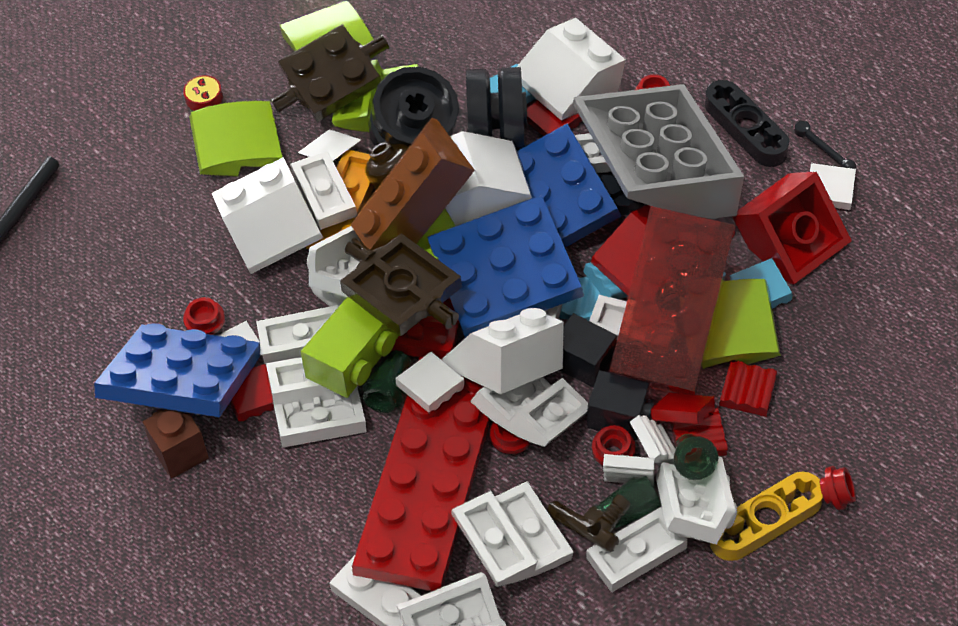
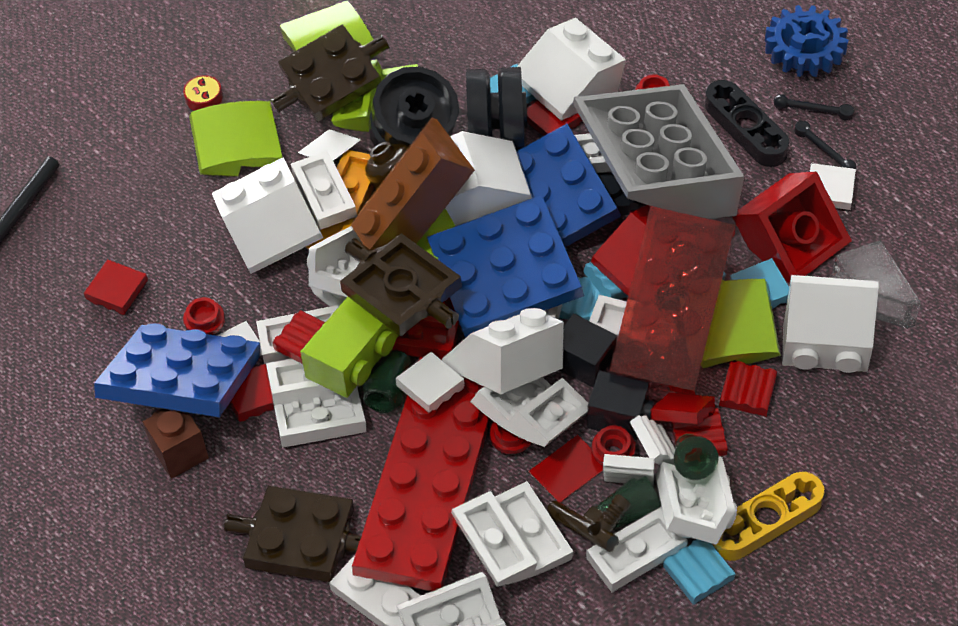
(115, 286): none -> red piece
(297, 335): none -> red piece
(297, 533): none -> dark brown plate
(567, 469): none -> red sticker
(698, 570): none -> medium azure piece
(806, 41): none -> blue gear
(829, 323): none -> white slope
(837, 487): red plate -> none
(844, 112): none -> black hinge
(872, 262): none -> clear slope

